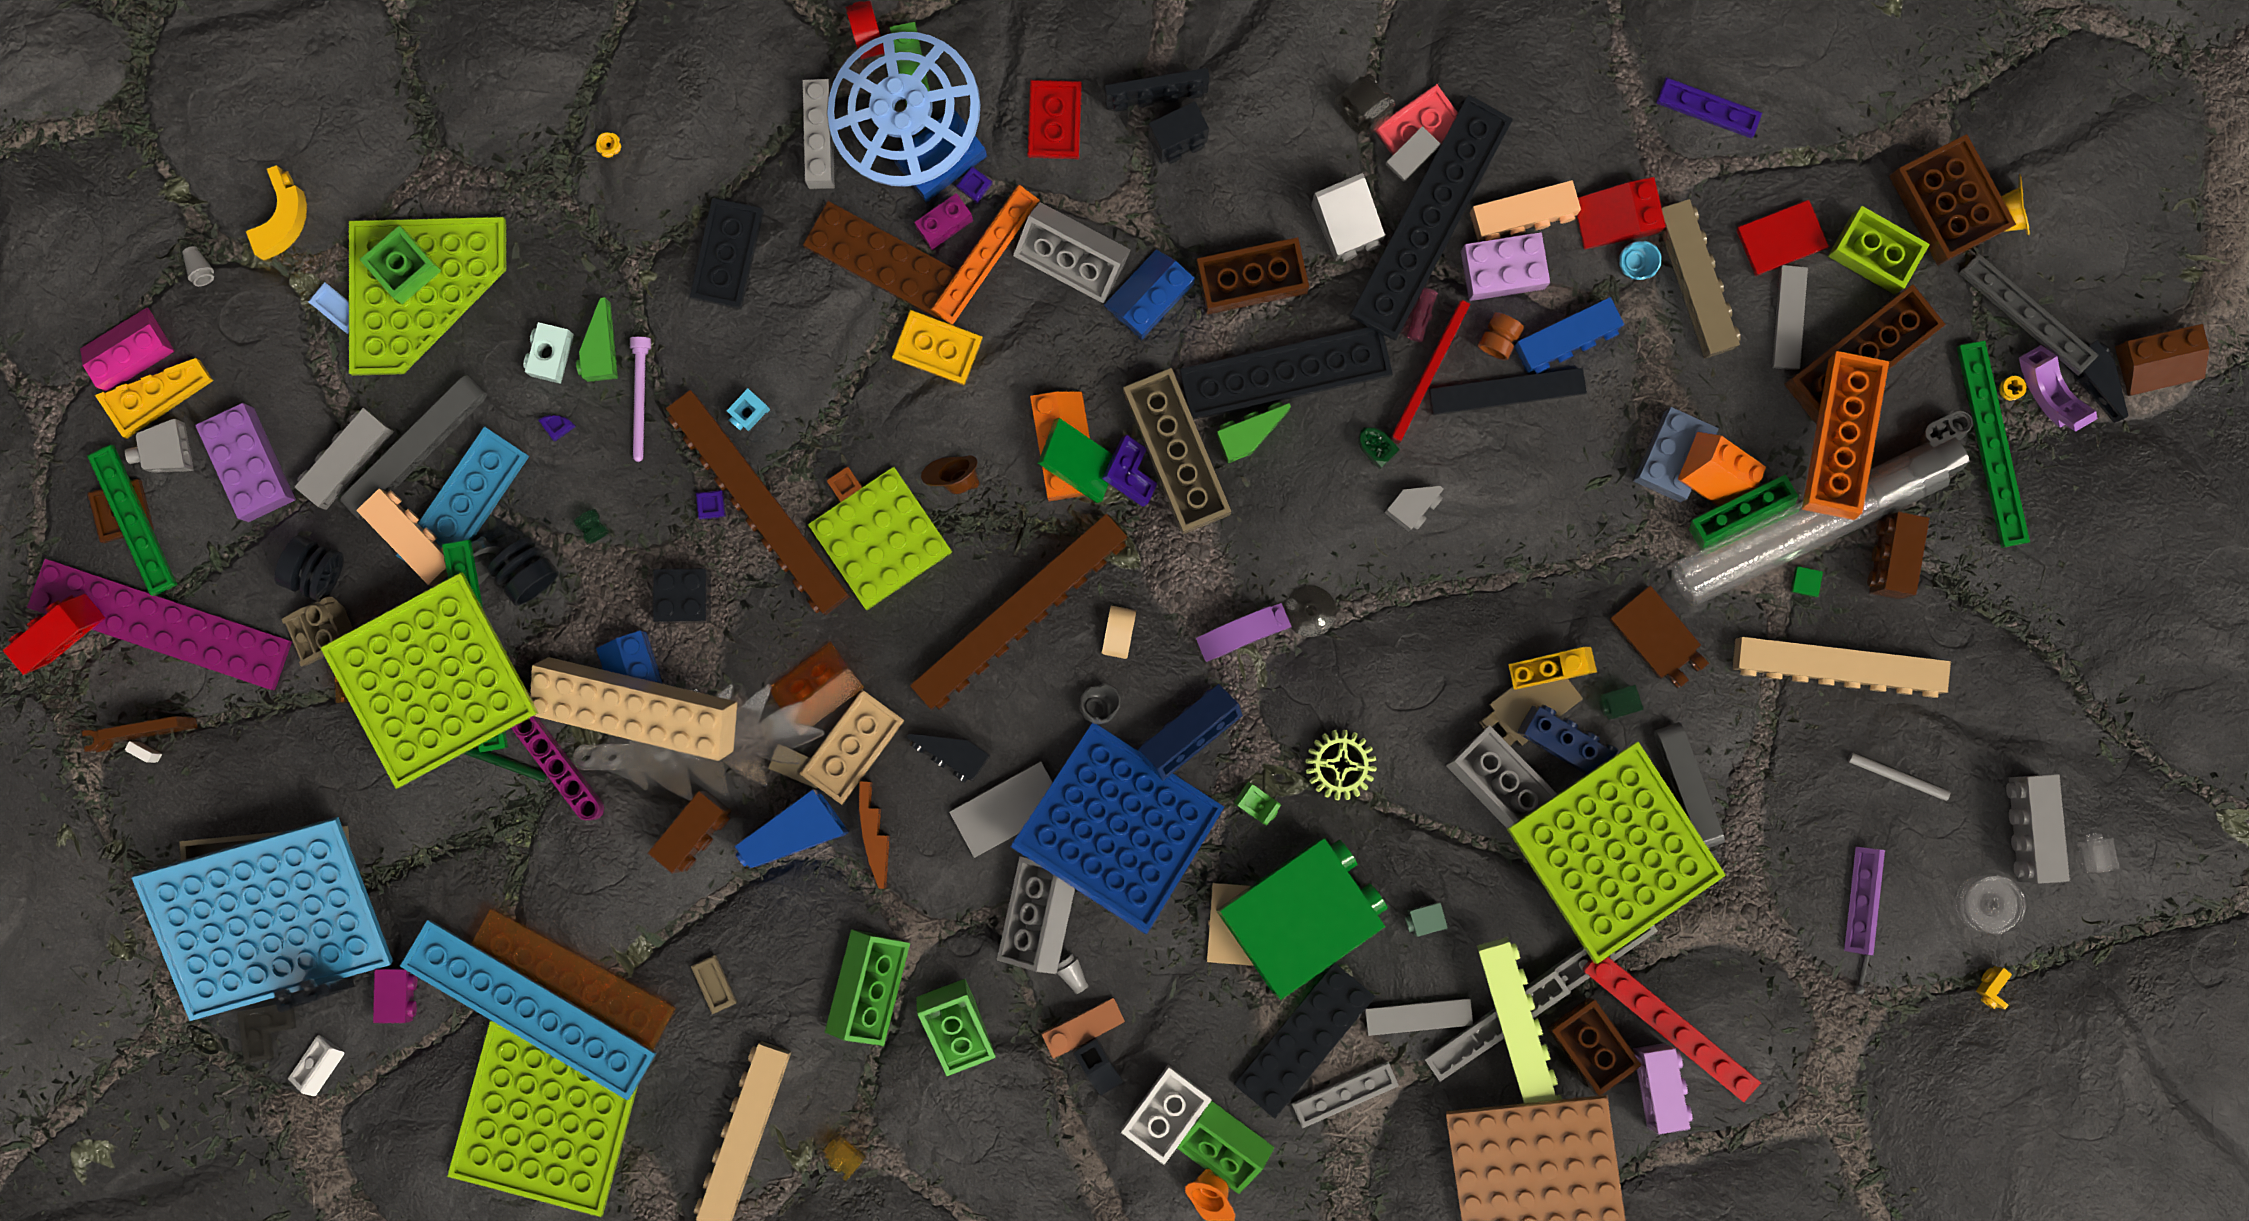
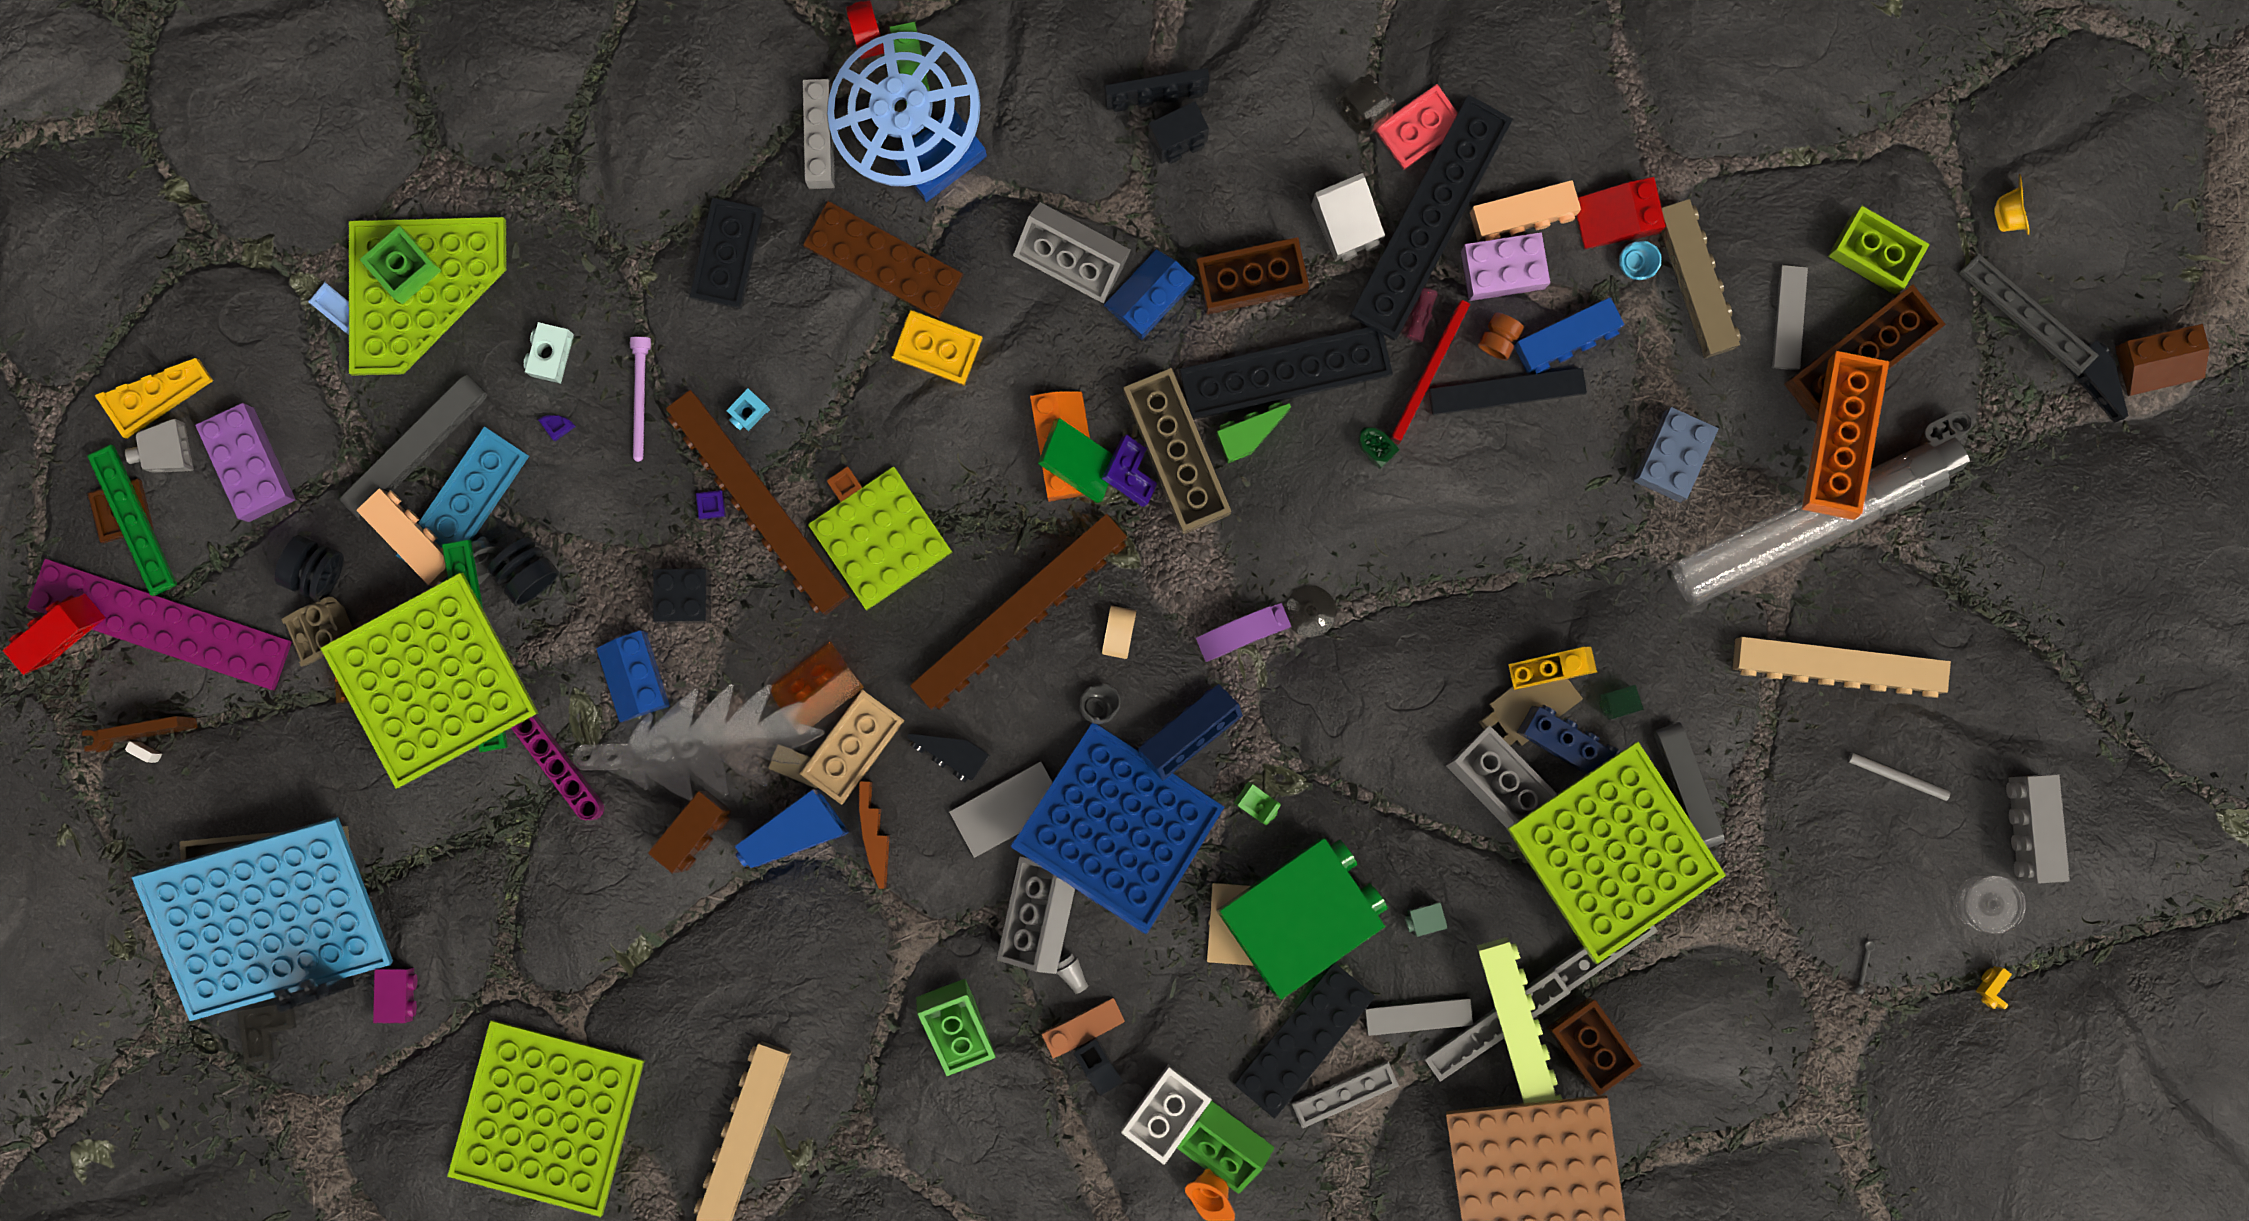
(125, 351): dark pink slope -> none
(197, 267): light grey cone -> none
(286, 222): yellow arch -> none
(315, 1066): white slope -> none
(343, 458): light grey brick -> none
(508, 764): dark green bar -> none
(528, 1009): dark azure plate -> none
(575, 978): clear orange plate -> none
(591, 526): clear green wheel -> none
(598, 348): bright green slope -> none
(606, 138): yellow plate -> none
(634, 708): tan brick -> none
(714, 984): dark tan tile -> none
(843, 1157): clear yellow brick -> none
(867, 988): bright green slope -> none
(943, 221): magenta brick -> none
(952, 473): reddish brown piece -> none
(974, 184): dark purple tile -> none
(984, 254): orange tile -> none
(1054, 119): red tile -> none
(1341, 752): yellowish green gear -> none
(1411, 505): light grey slope -> none
(1413, 153): light grey tile -> none
(1658, 636): reddish brown tile -> none
(1663, 1088): lavender brick -> none
(1673, 1027): red plate -> none
(1709, 108): dark purple tile -> none
(1720, 469): orange slope -> none
(1743, 512): green brick -> none
(1782, 238): red tile -> none
(1806, 582): green tile -> none
(1864, 900): medium lavender plate -> none
(1898, 555): reddish brown brick -> none
(1952, 199): reddish brown slope -> none
(1993, 444): green plate -> none
(2007, 393): yellow bush -> none
(2050, 391): medium lavender arch -> none
(2098, 854): clear brick -> none

